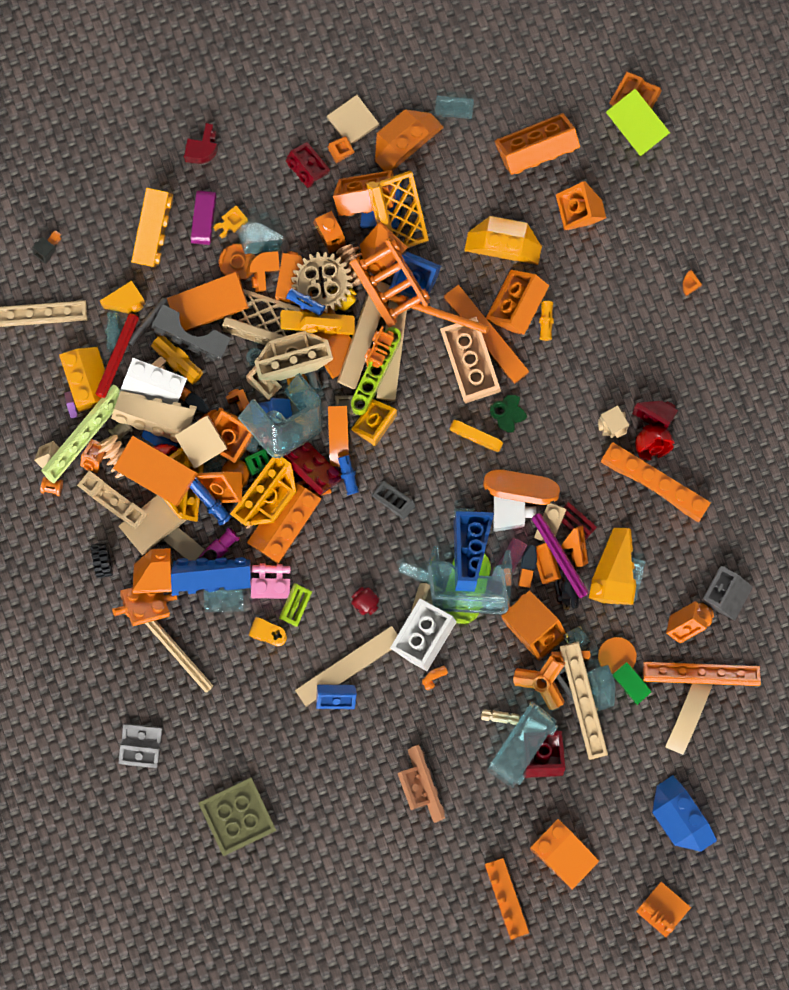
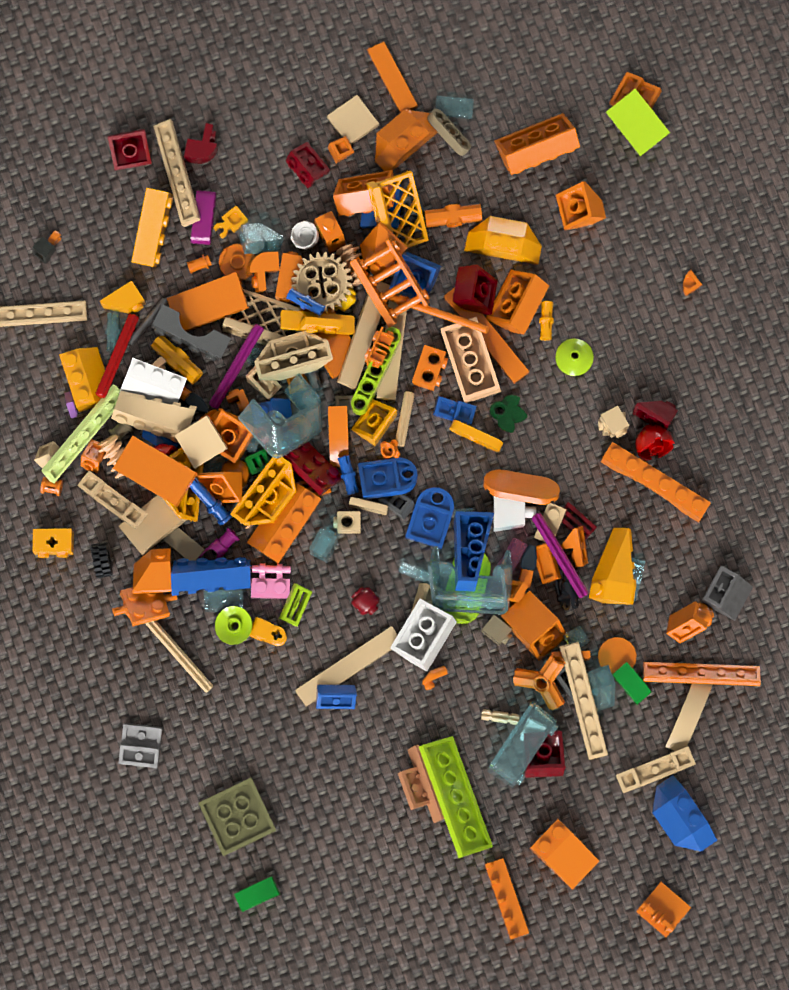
(43, 537): none -> light orange brick
(129, 149): none -> dark red slope
(177, 173): none -> tan tile
(200, 263): none -> orange pin
(225, 622): none -> lime dish
(236, 366): none -> magenta axle
(257, 894): none -> green slope
(304, 235): none -> white hair
(324, 544): none -> clear light blue brick
(355, 516): none -> tan brick
(368, 505): none -> tan tile
(385, 449): none -> orange plate
(386, 477): none -> blue tile
(392, 77): none -> orange tile
(404, 418): none -> tan axle
(426, 367): none -> orange brick
(431, 519): none -> blue tile
(453, 215): none -> orange piece
(454, 410): none -> blue slope
(455, 138): none -> dark tan beam
(455, 797): none -> lime plate
(475, 289): none -> dark red slope
(497, 631): none -> dark tan brick
(517, 591): none -> orange bracket
(573, 366): none -> lime dish
(655, 770): none -> tan slope

